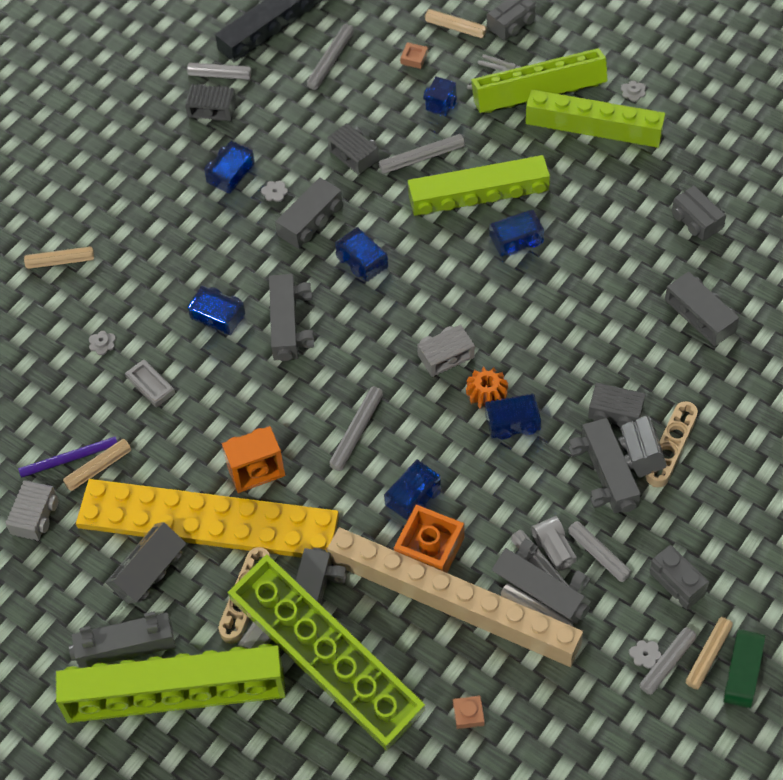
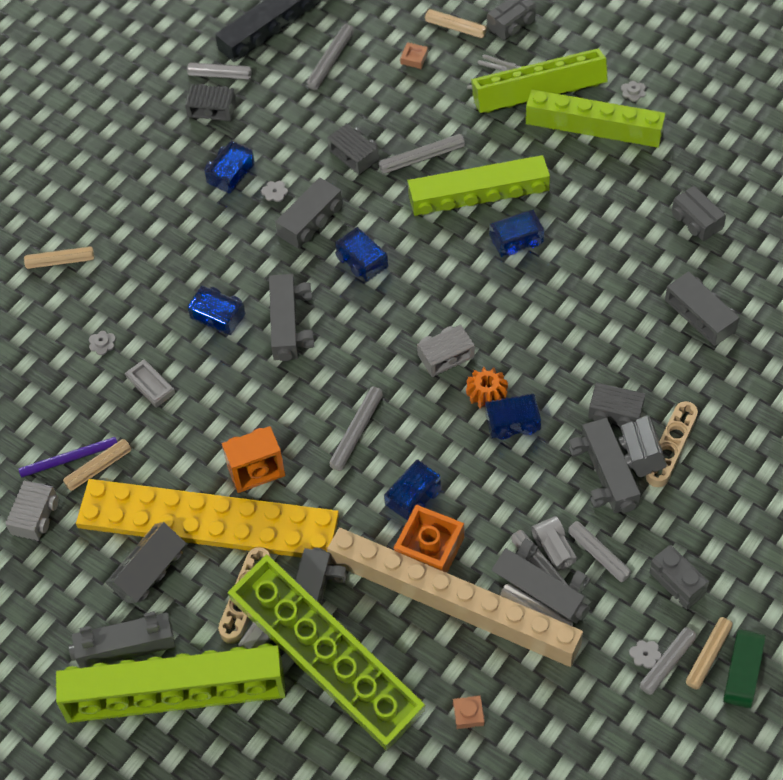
(440, 96): clear blue brick -> none

